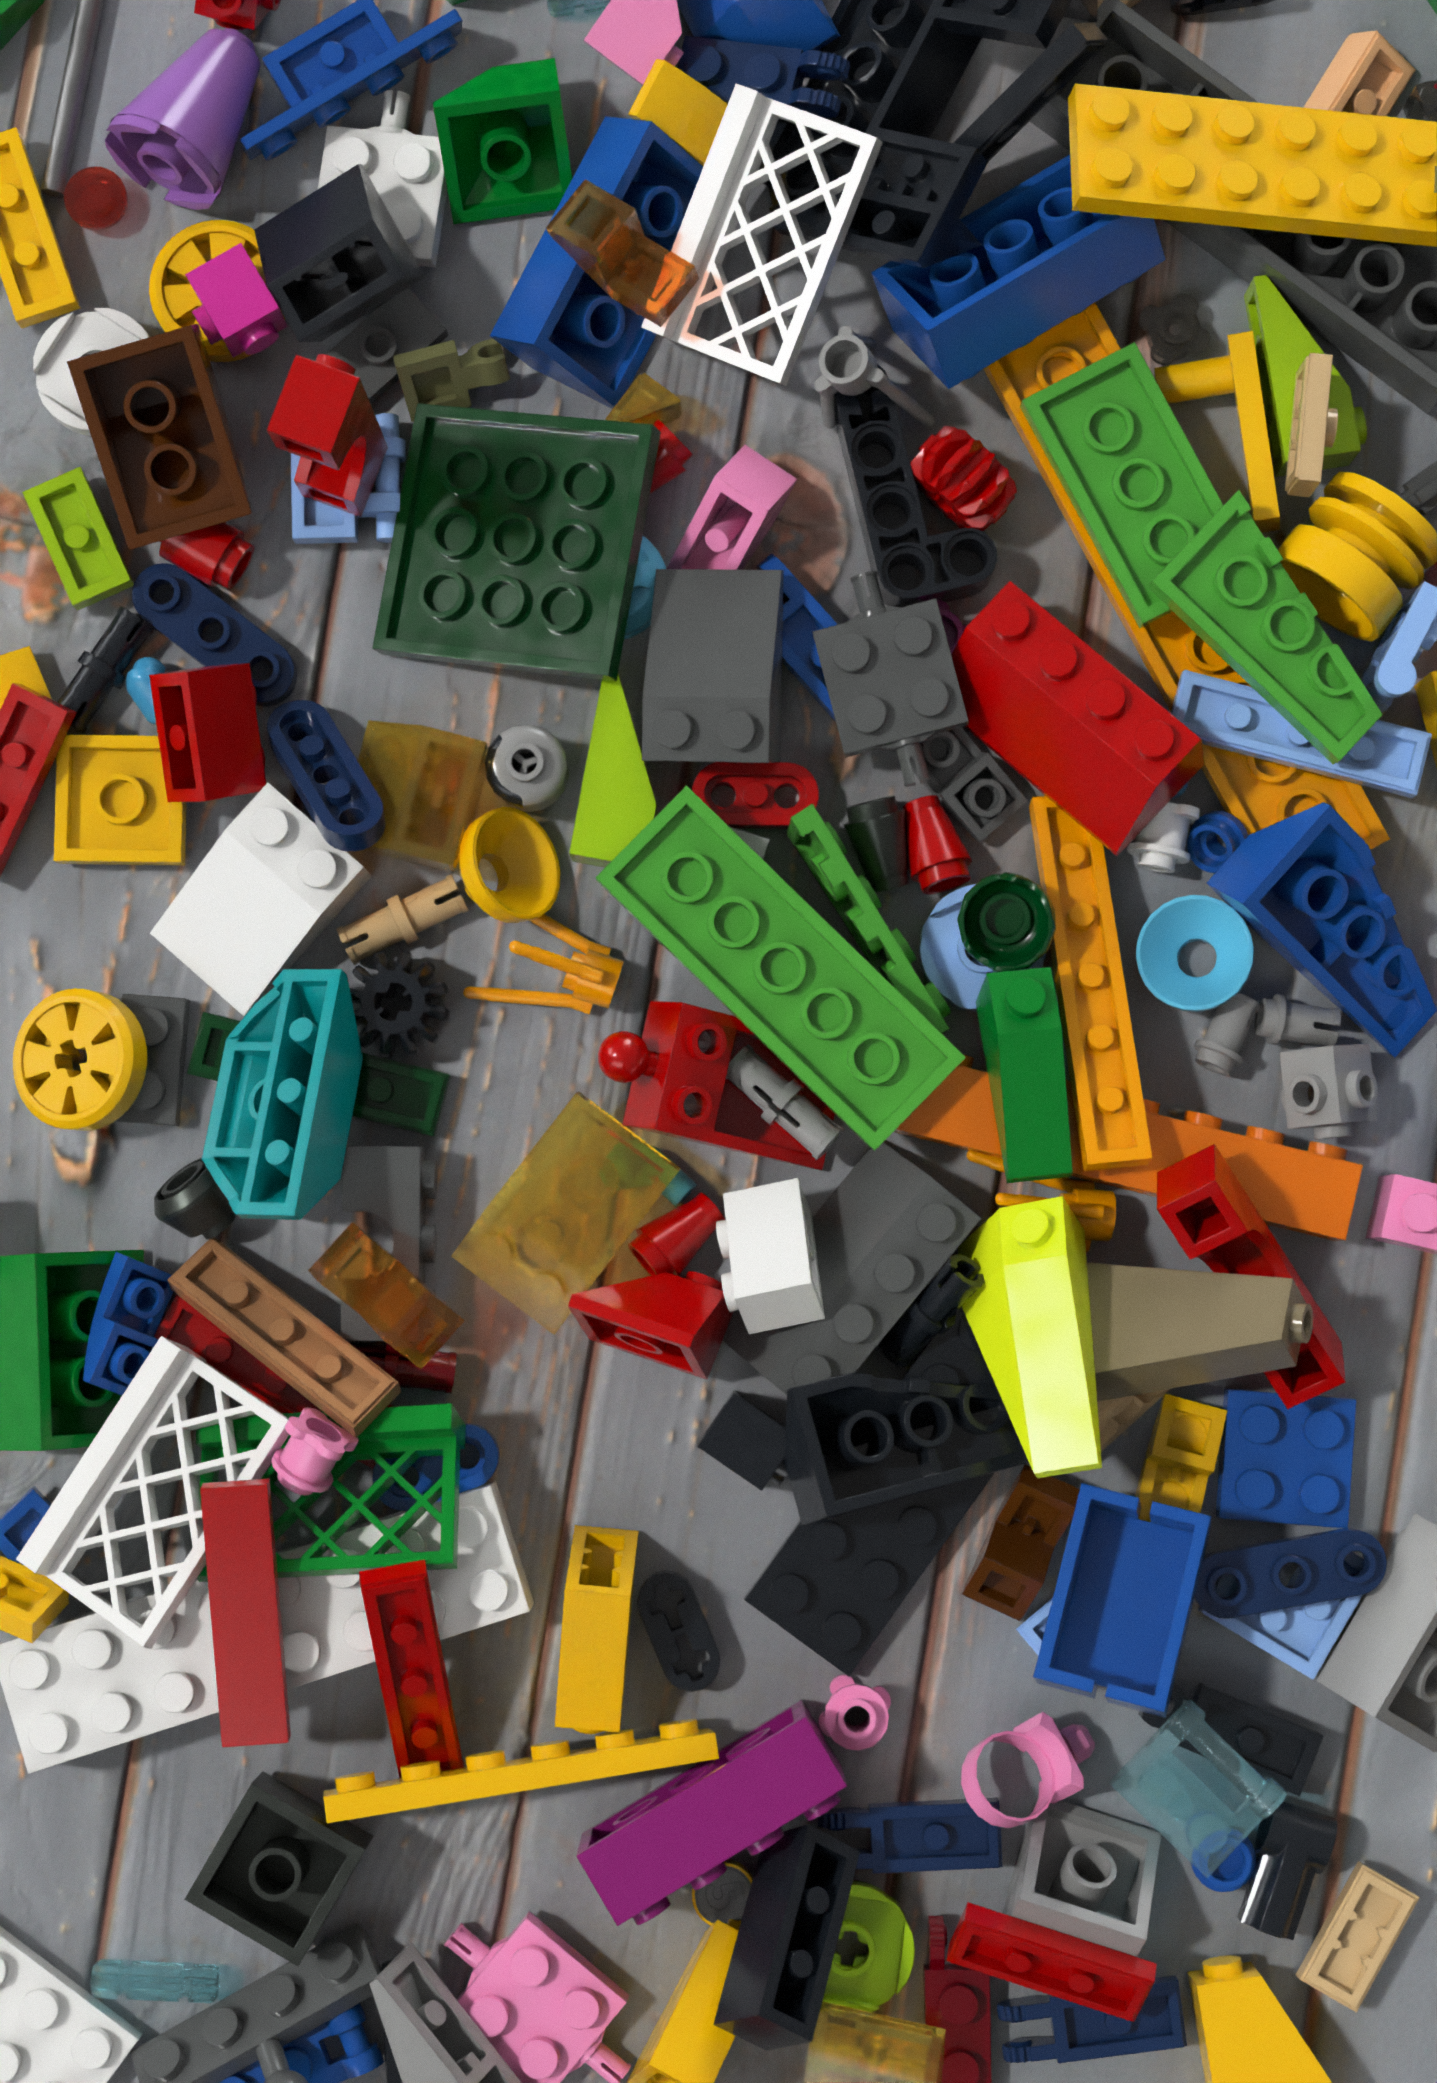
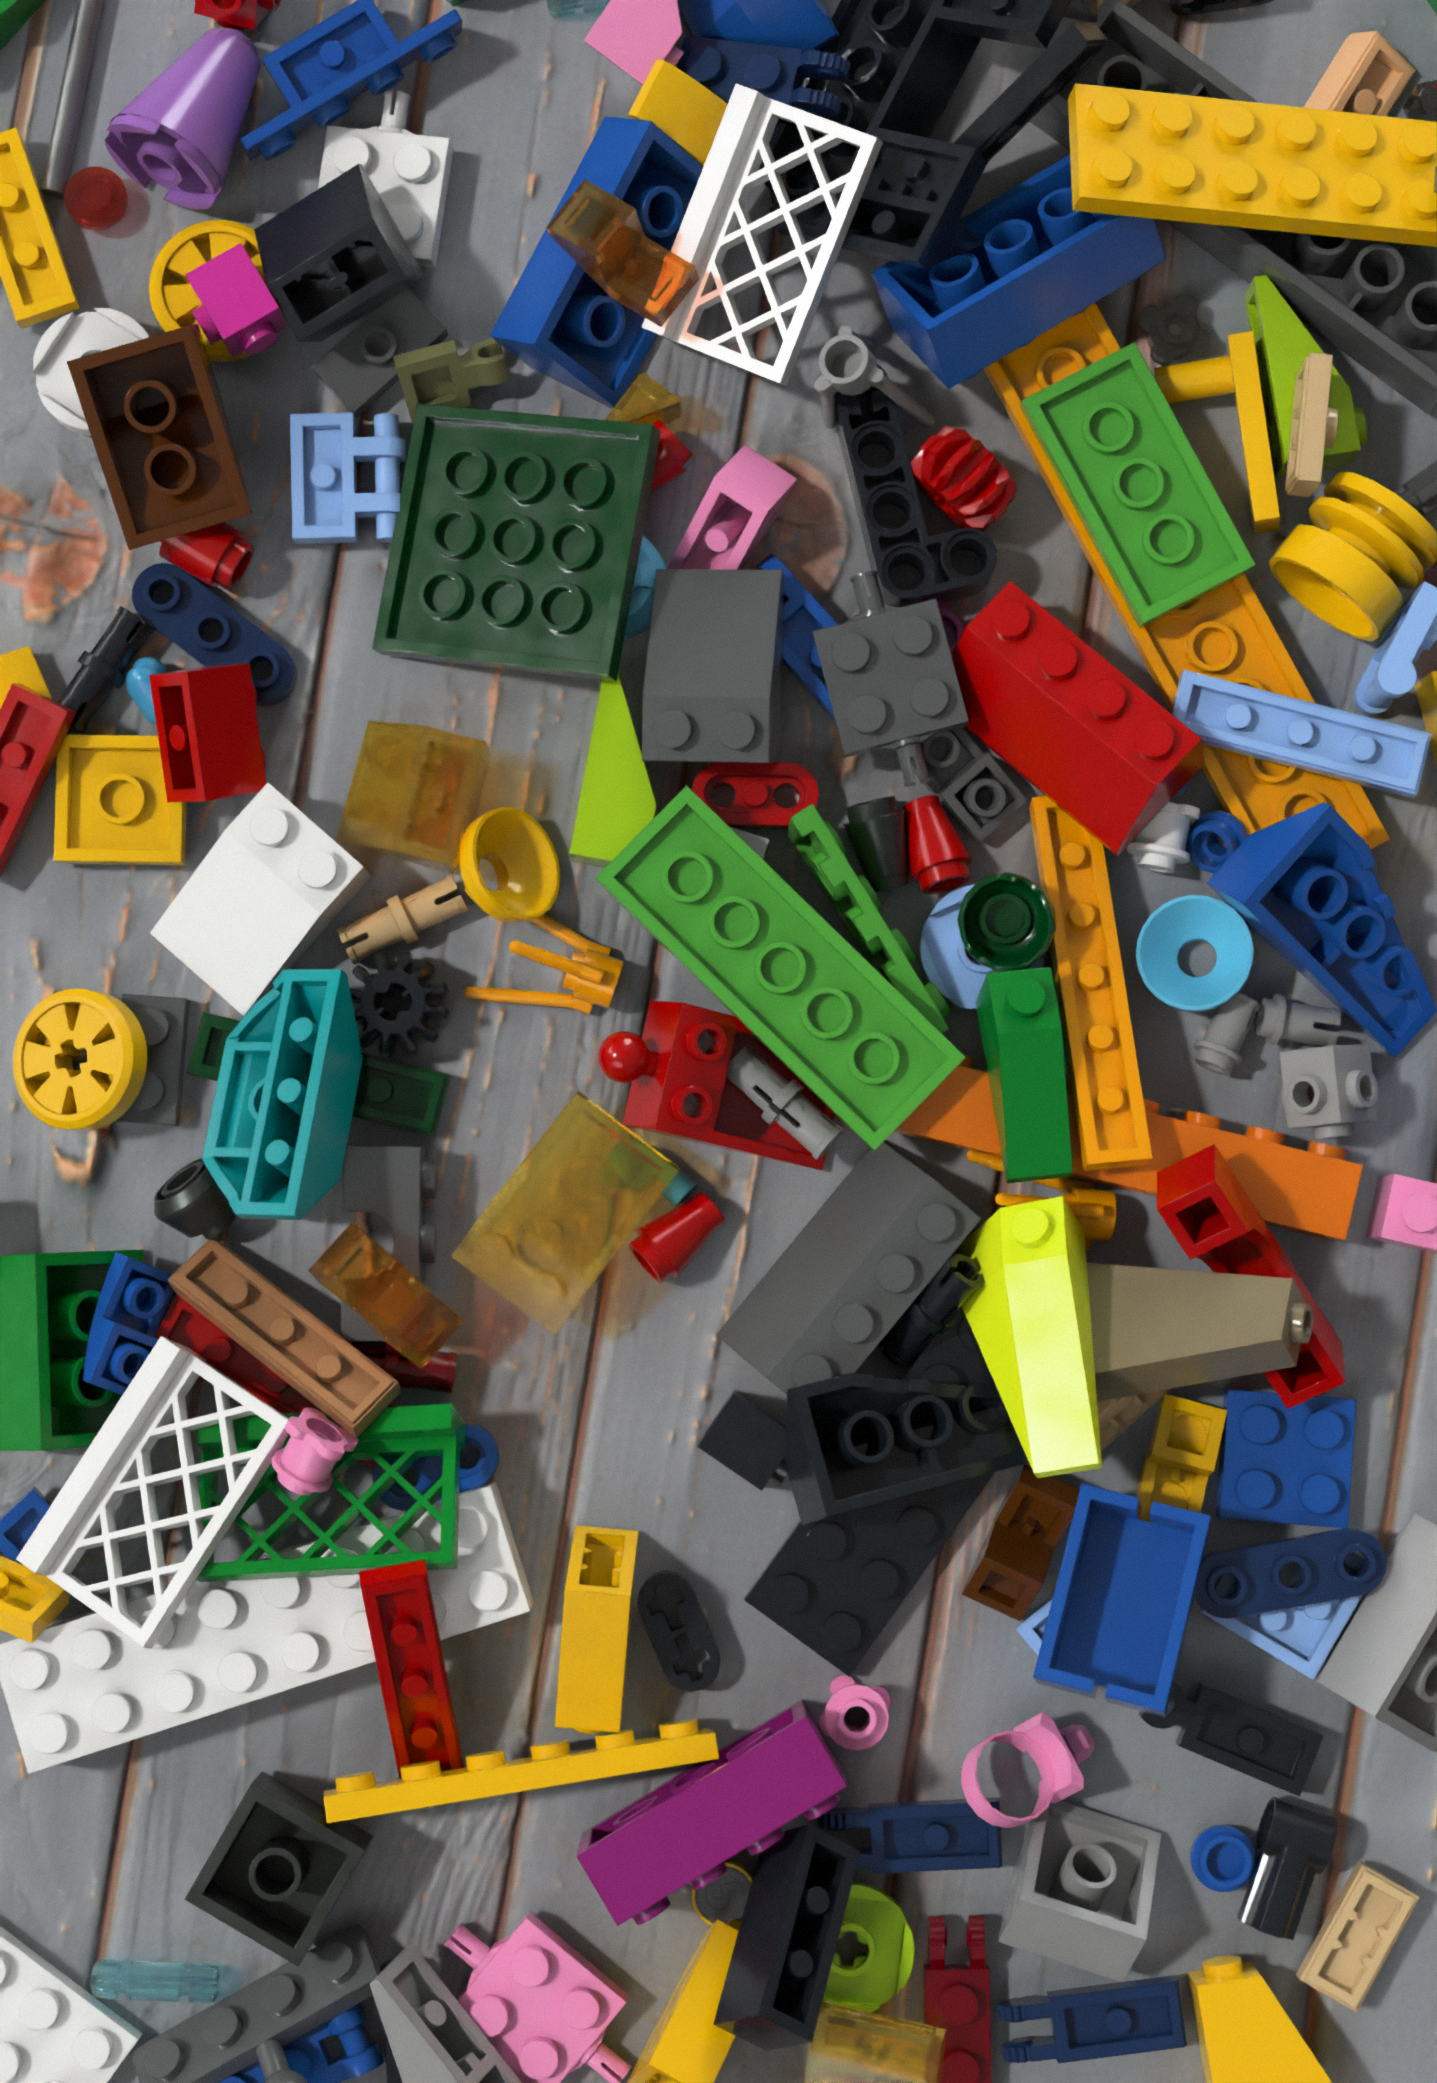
(78, 538): lime plate -> none
(245, 1612): red tile -> none
(332, 429): red arch -> none
(347, 806): dark blue plate -> none
(504, 142): green slope -> none
(523, 790): light grey head -> none
(658, 1319): red slope -> none
(770, 1256): white brick -> none
(1051, 1962): red tile -> none
(1182, 1804): clear light blue plate -> none
(1253, 616): bright green wing -> none

